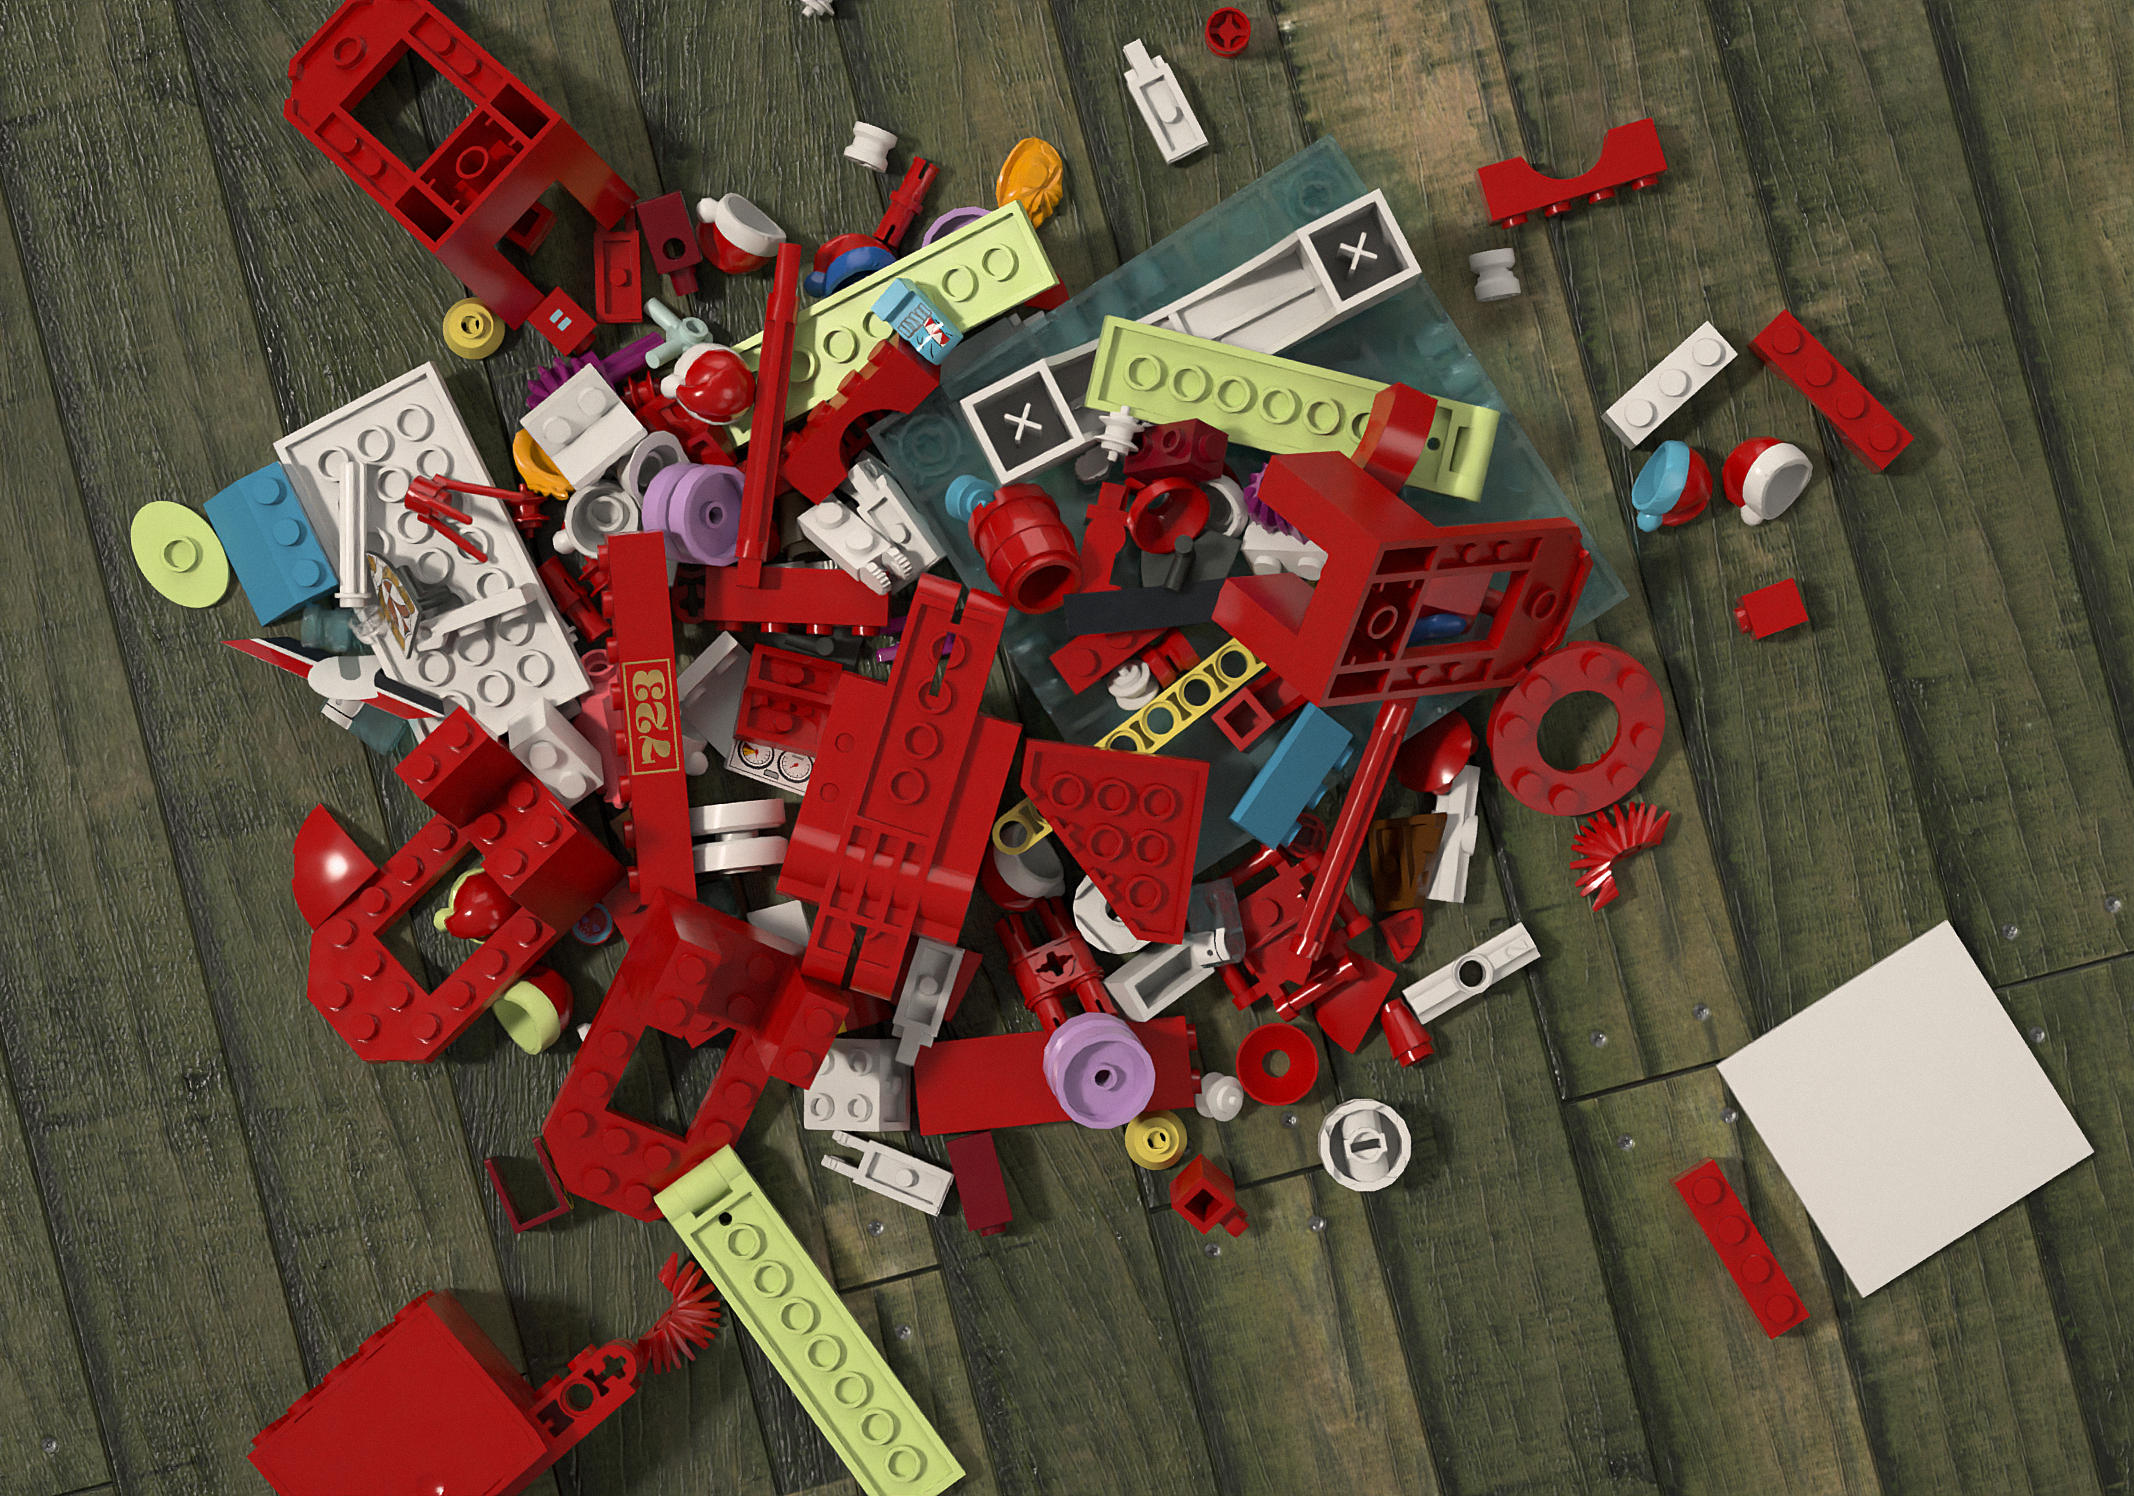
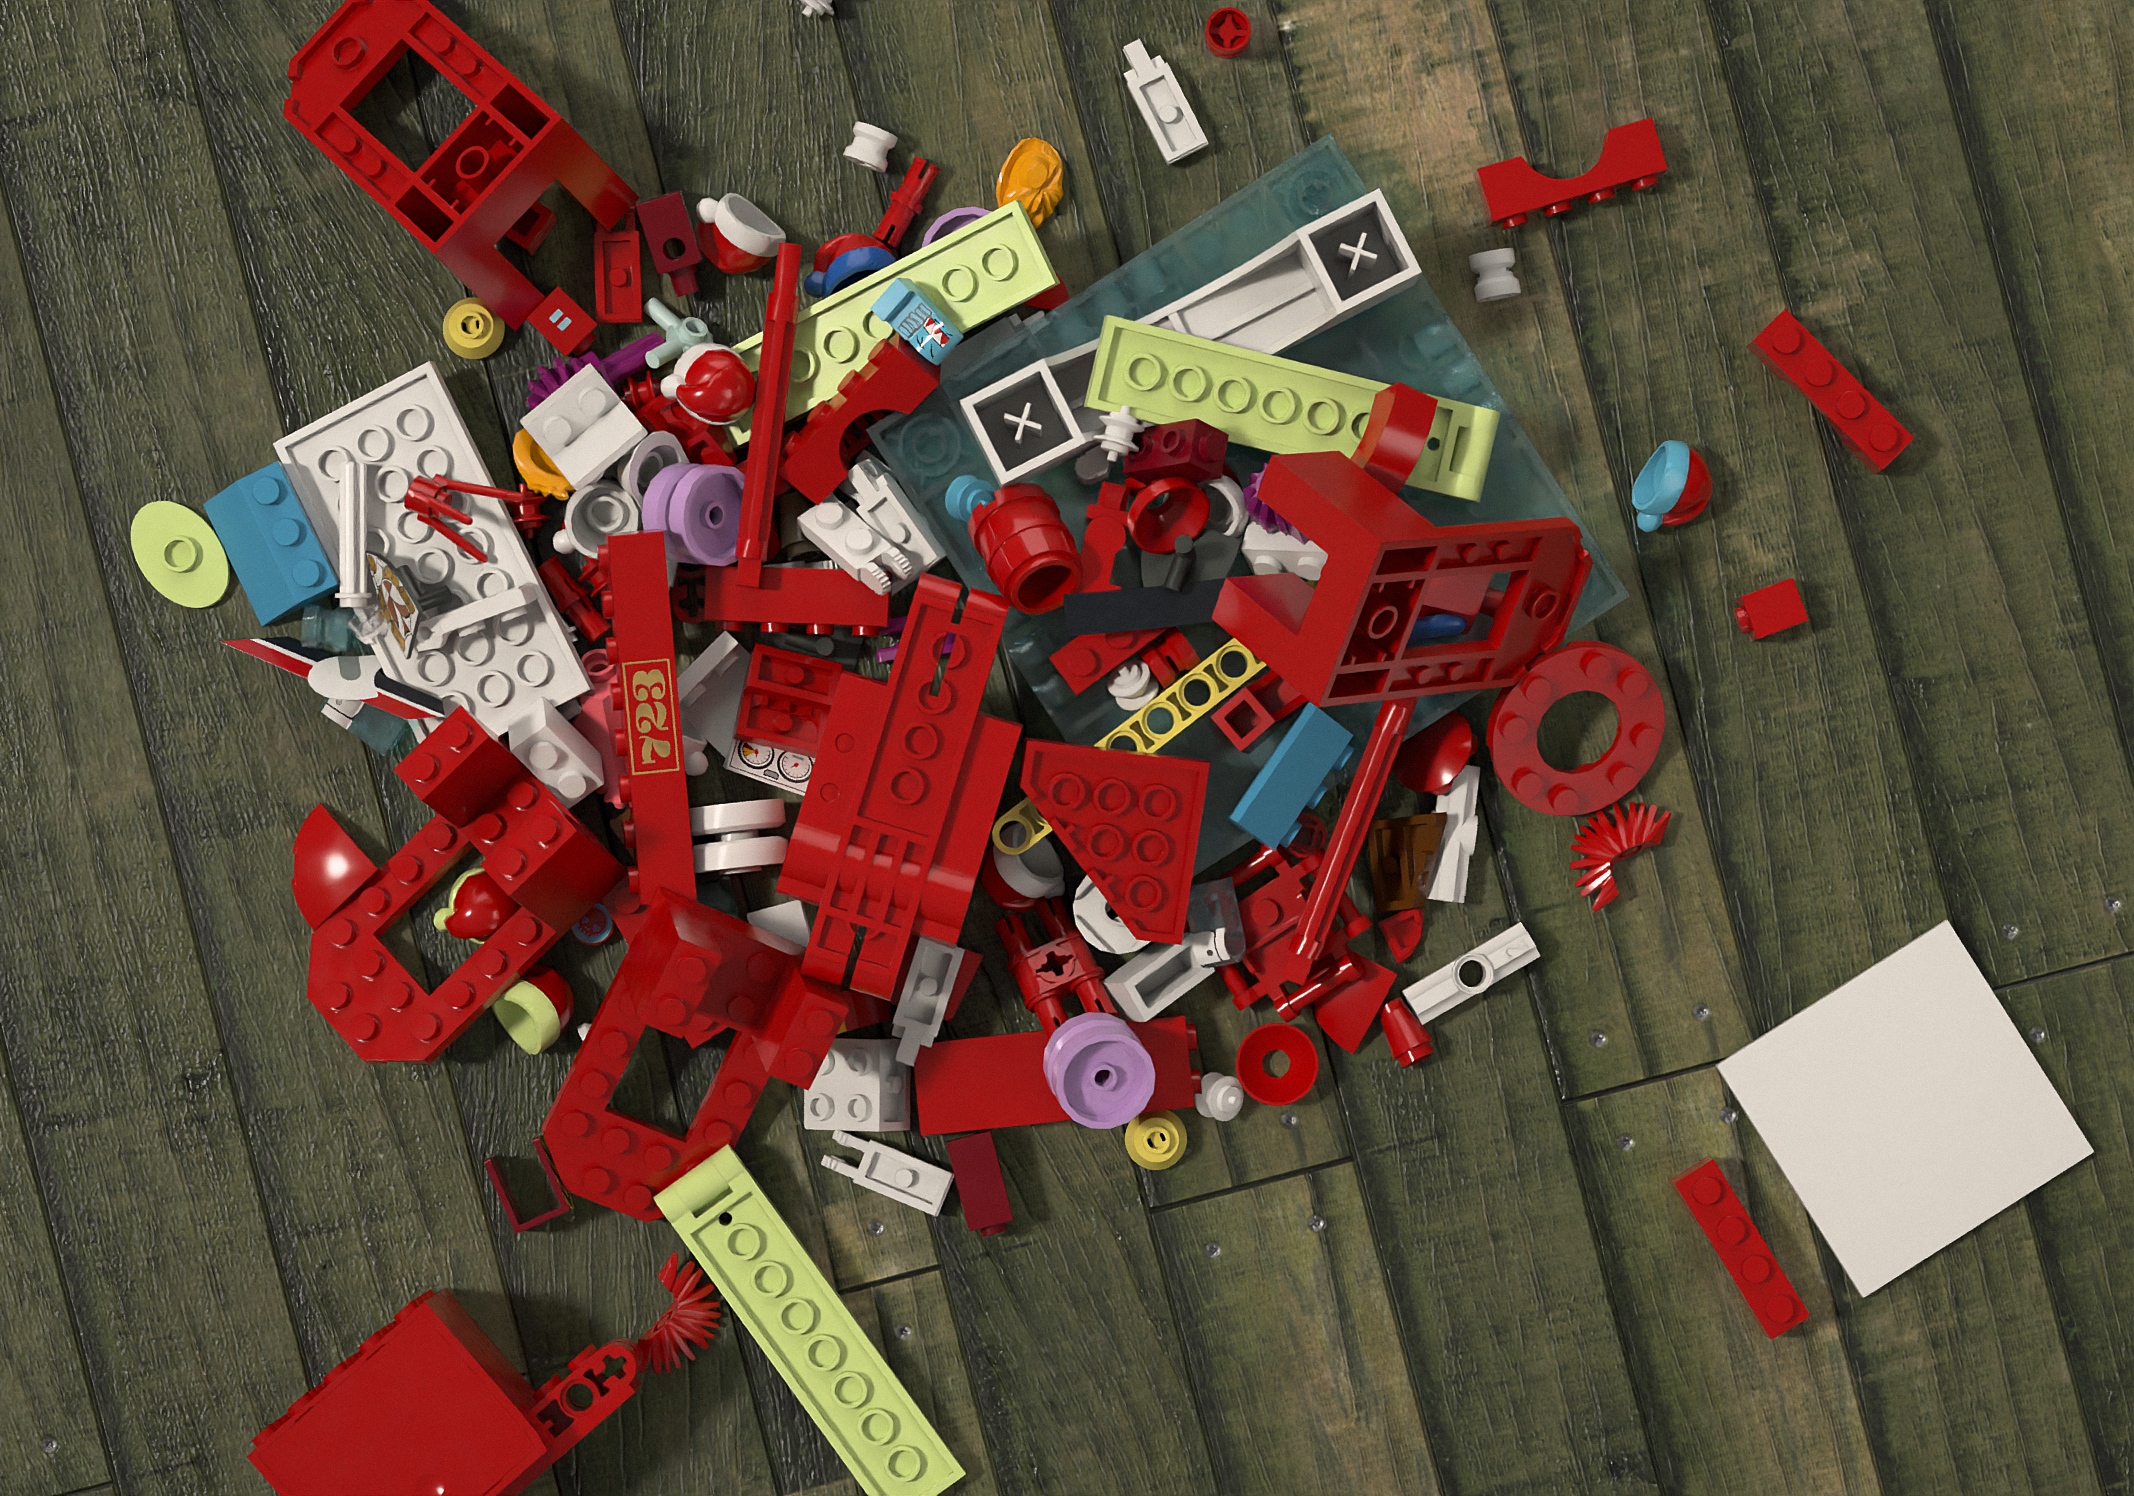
(1207, 1197): red brick -> none
(1364, 1144): white brick -> none
(1669, 385): white arch -> none
(1764, 477): white piece -> none

